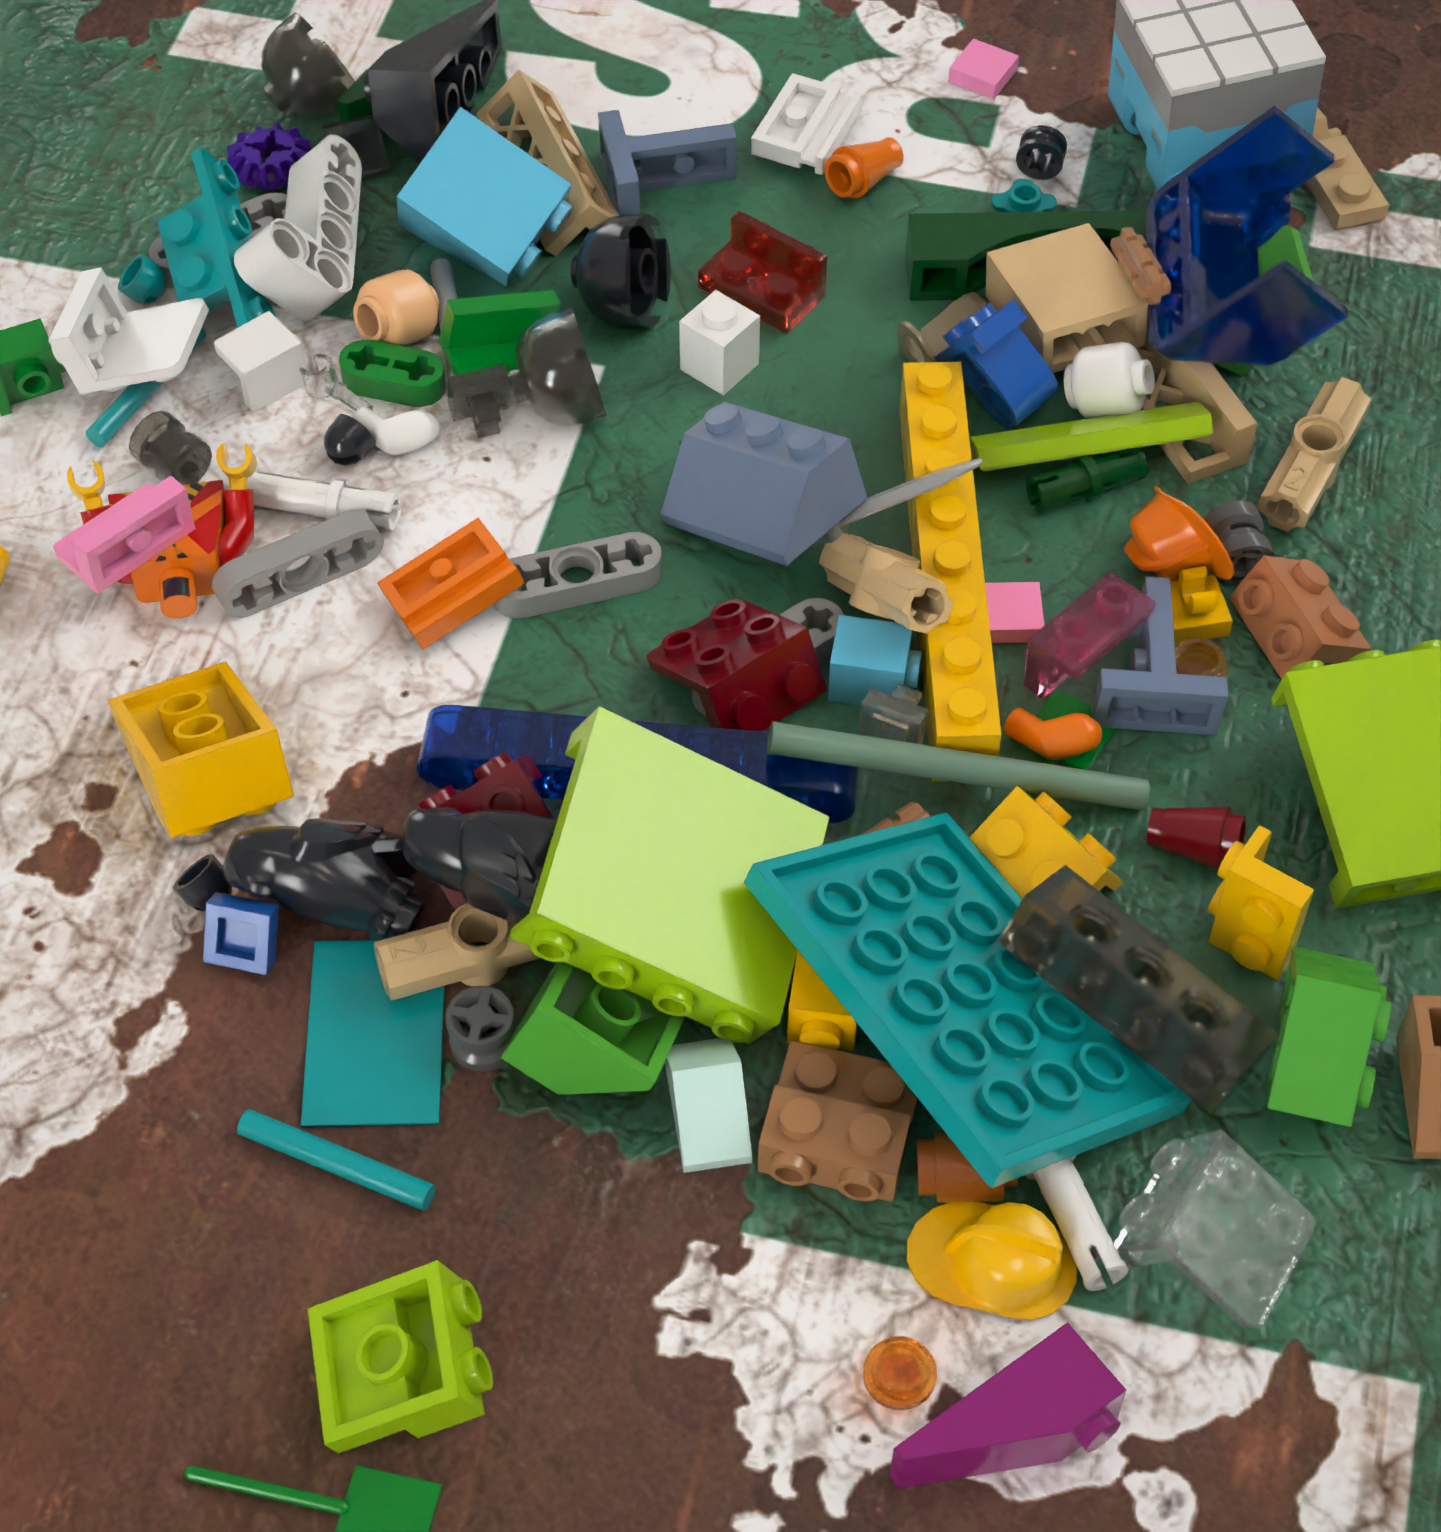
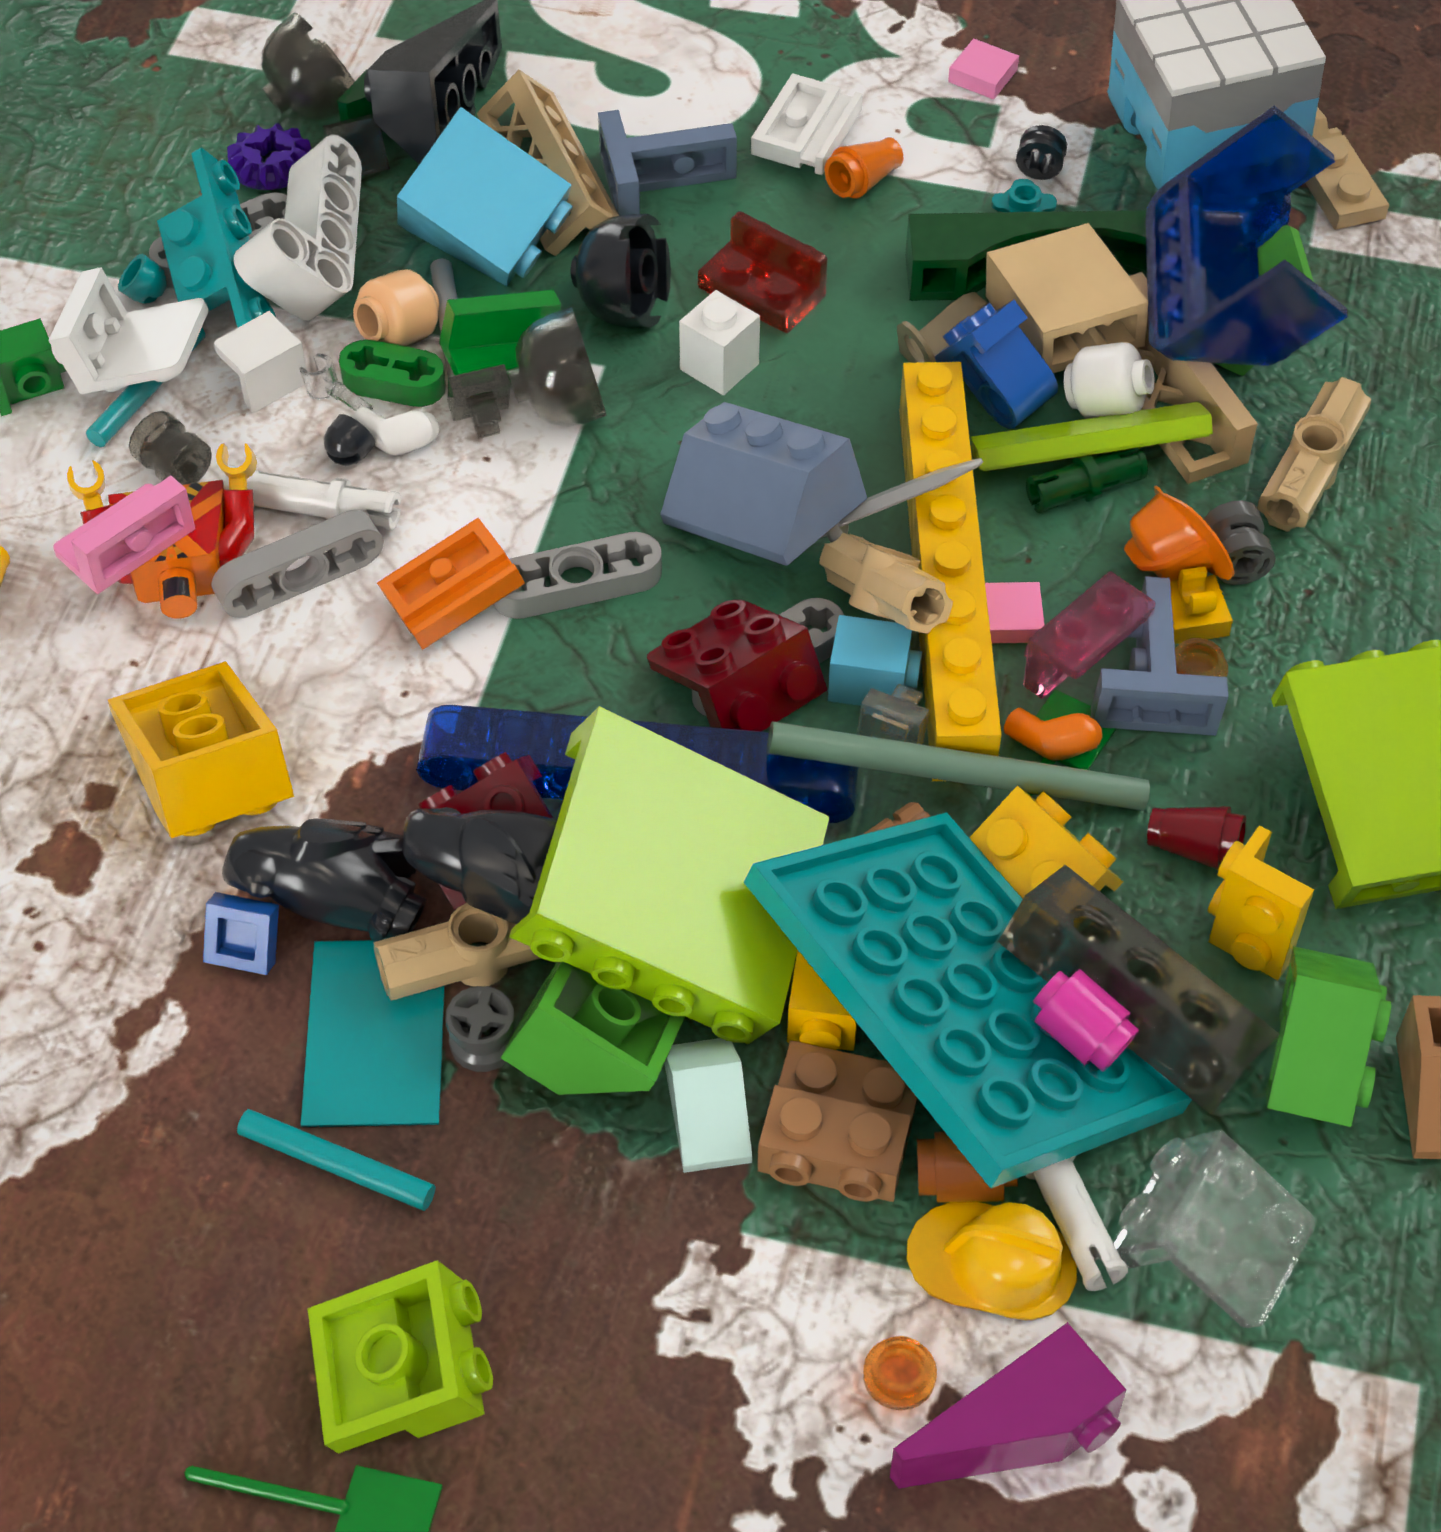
(201, 882): black hinge -> none
(1084, 1019): none -> dark pink brick
(1140, 266): medium nougat axle -> none
(1296, 614): nougat bracket -> none

